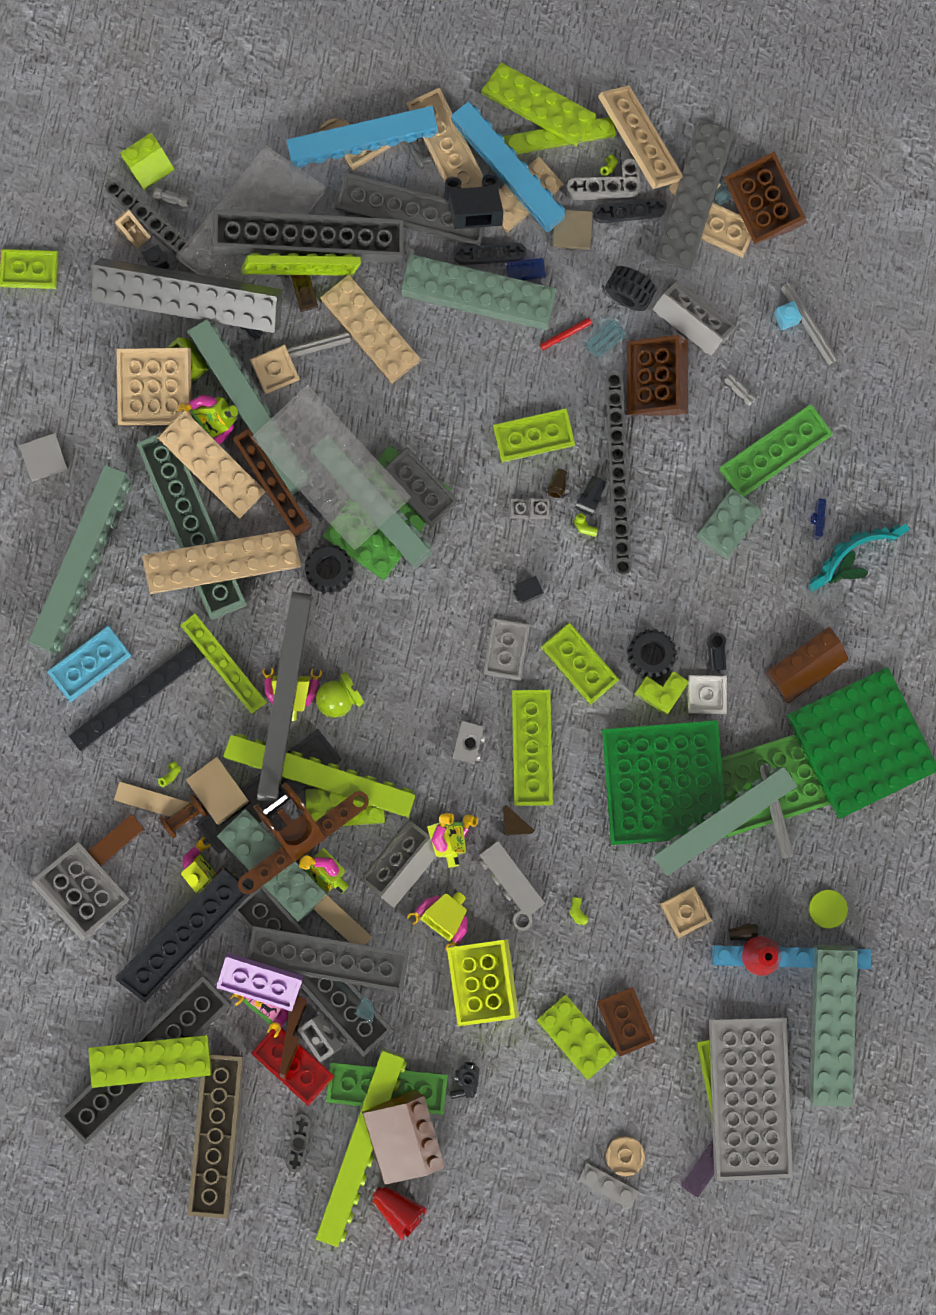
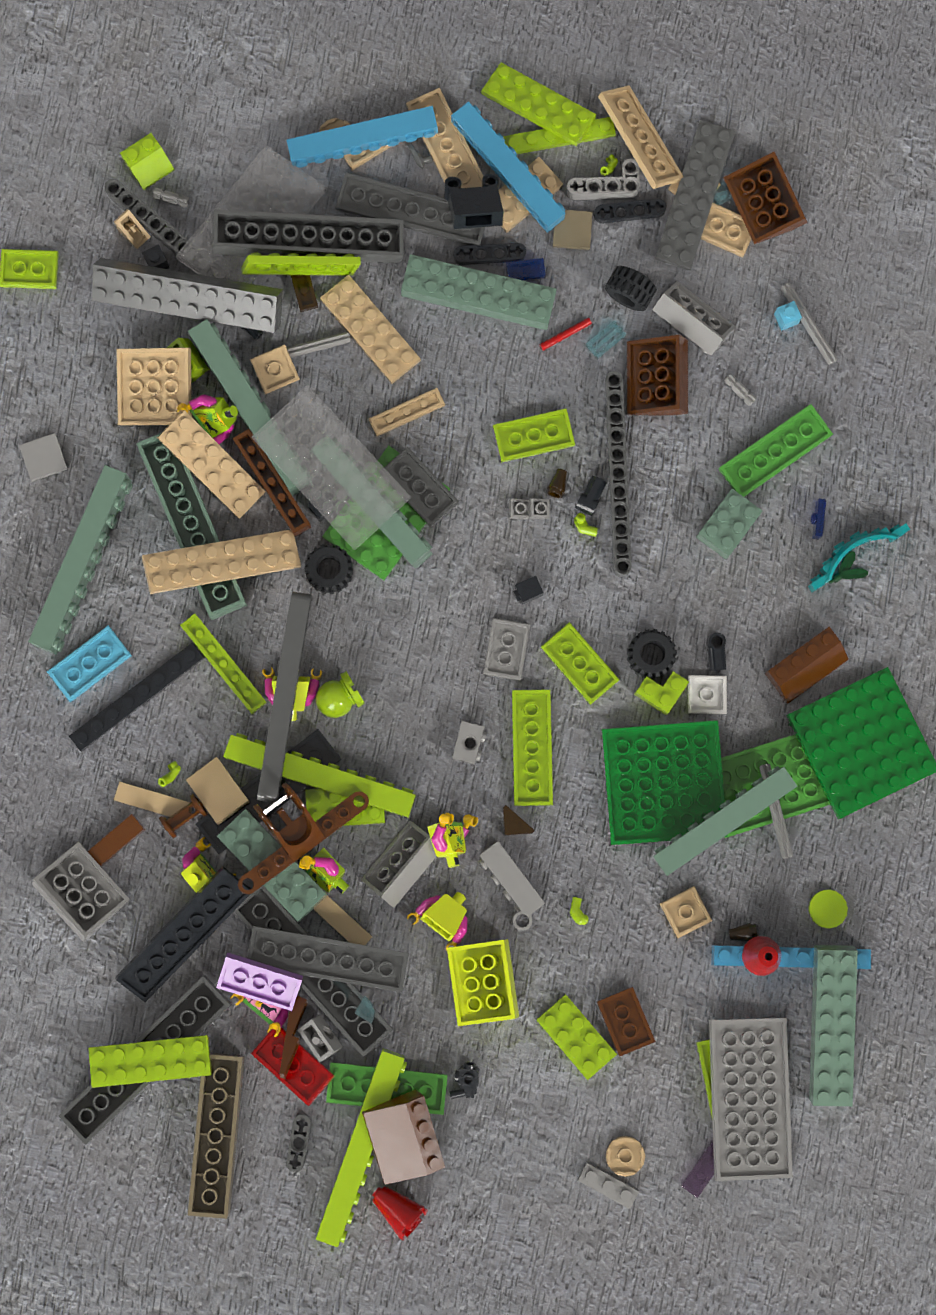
(406, 412): none -> tan tile

